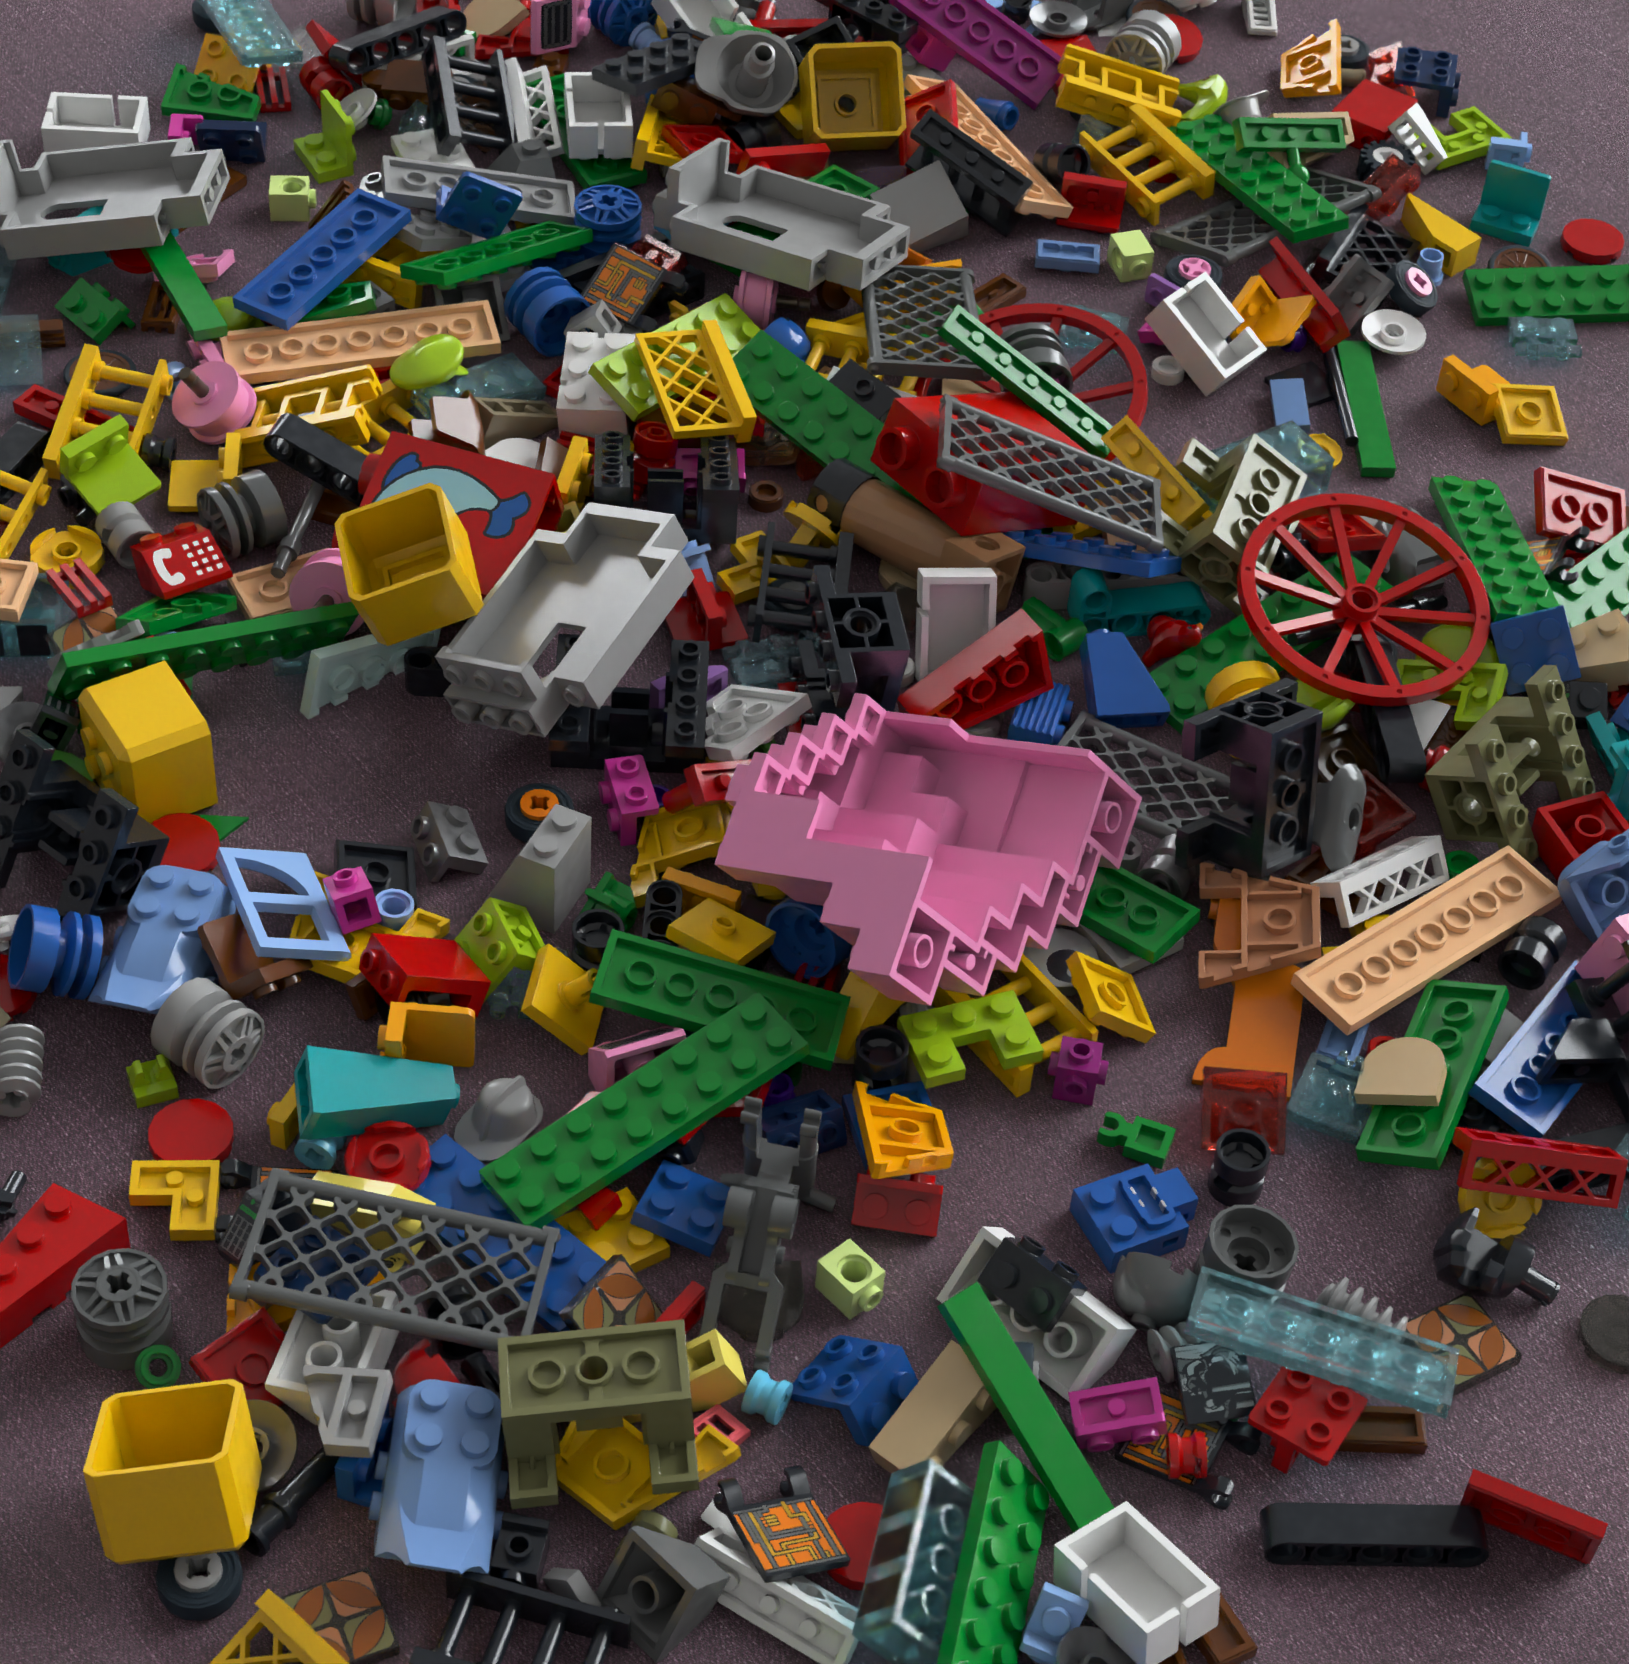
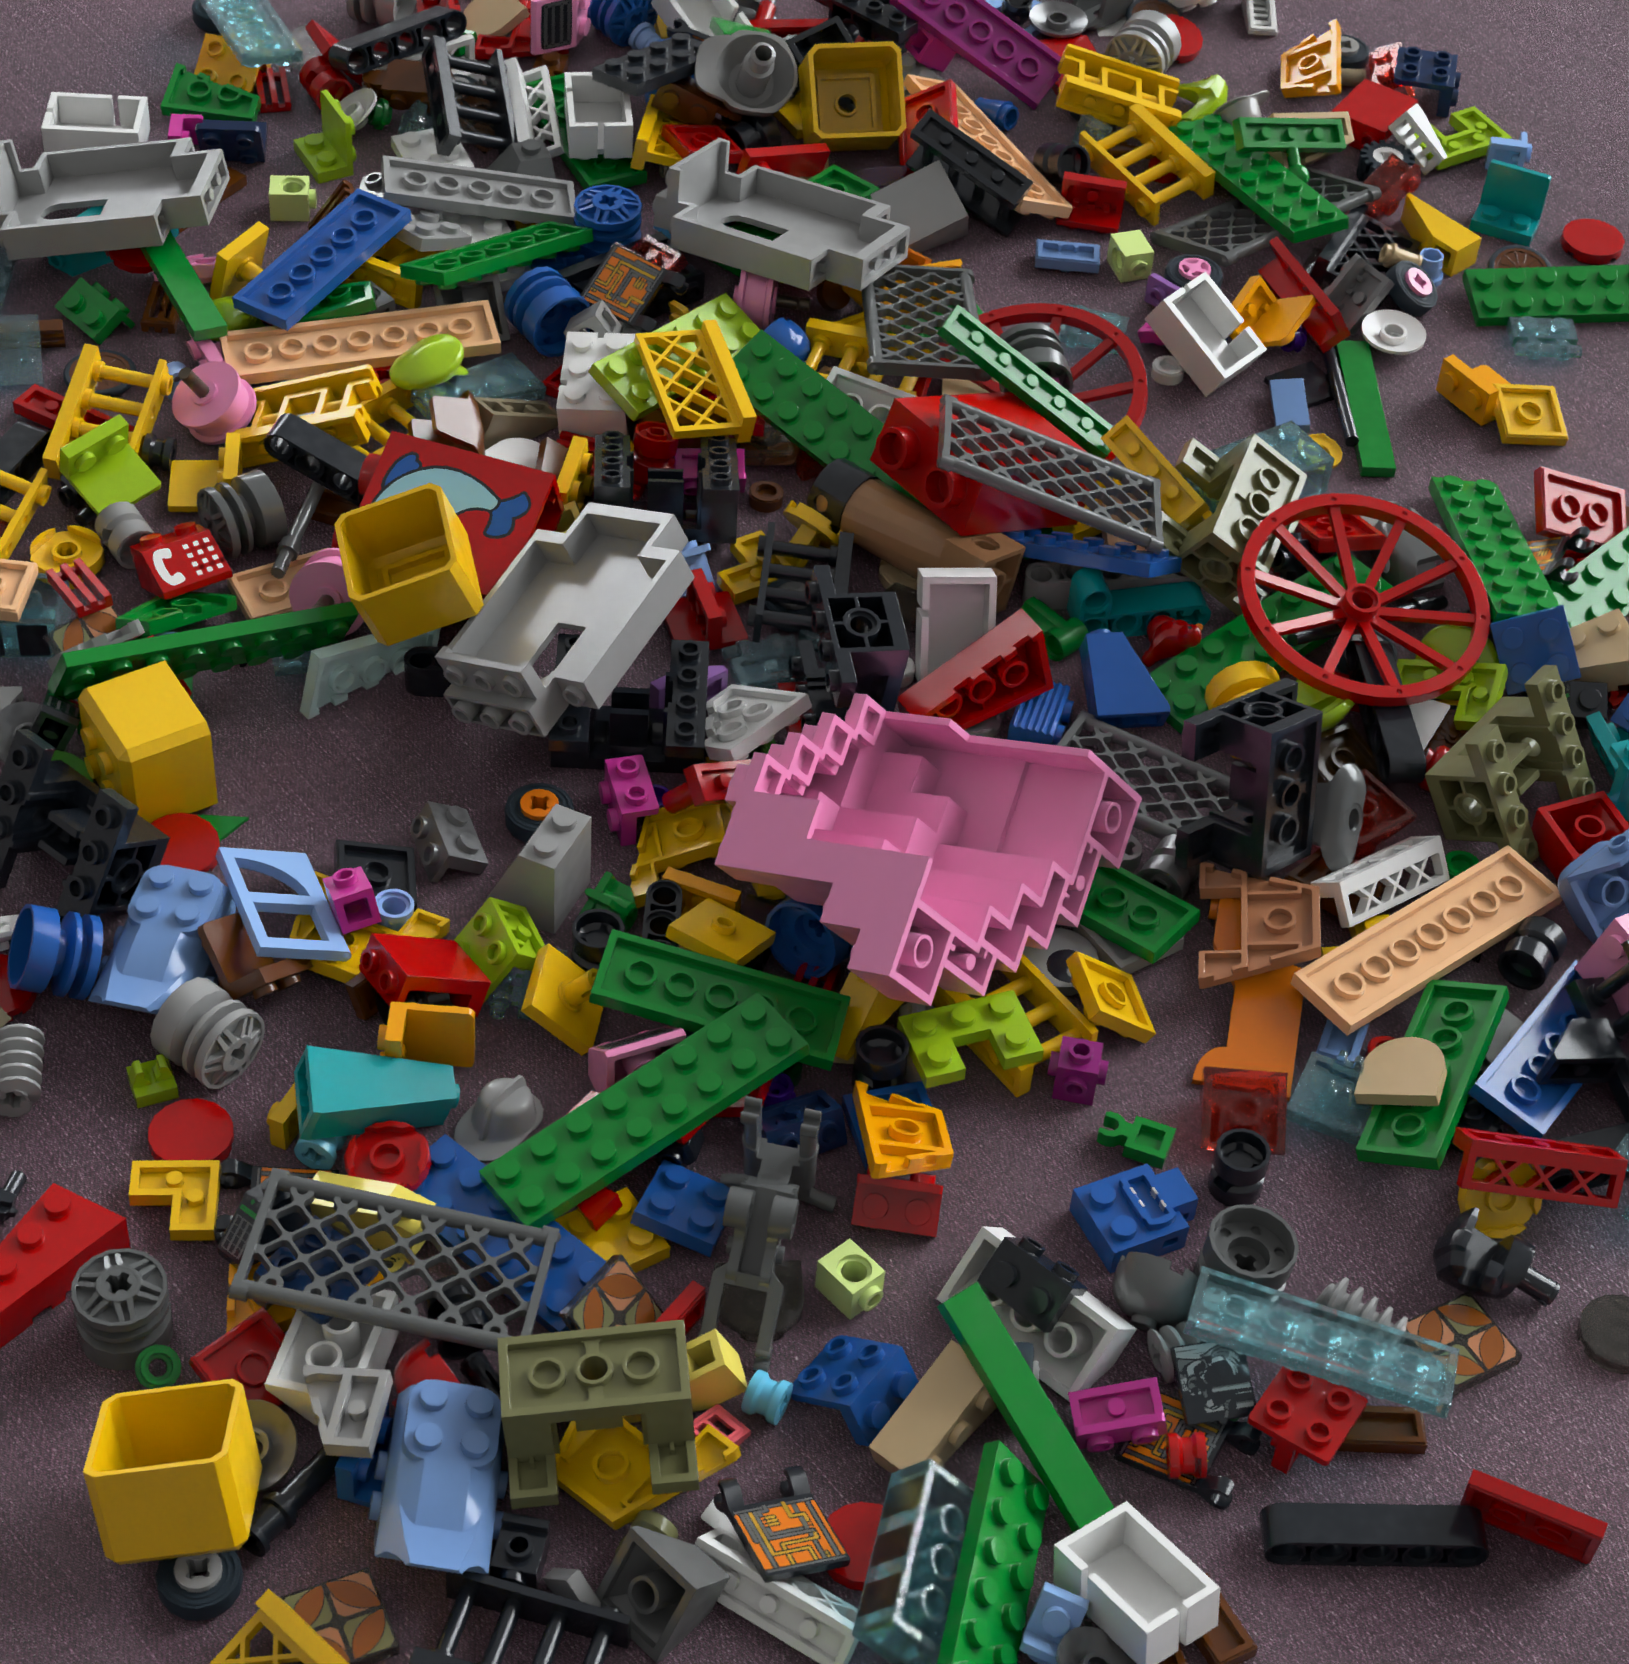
(239, 262): none -> yellow tile
(477, 205): blue bracket -> none
(865, 389): black plate -> none
(998, 299): reddish brown tile -> none
(1392, 255): none -> tan pin

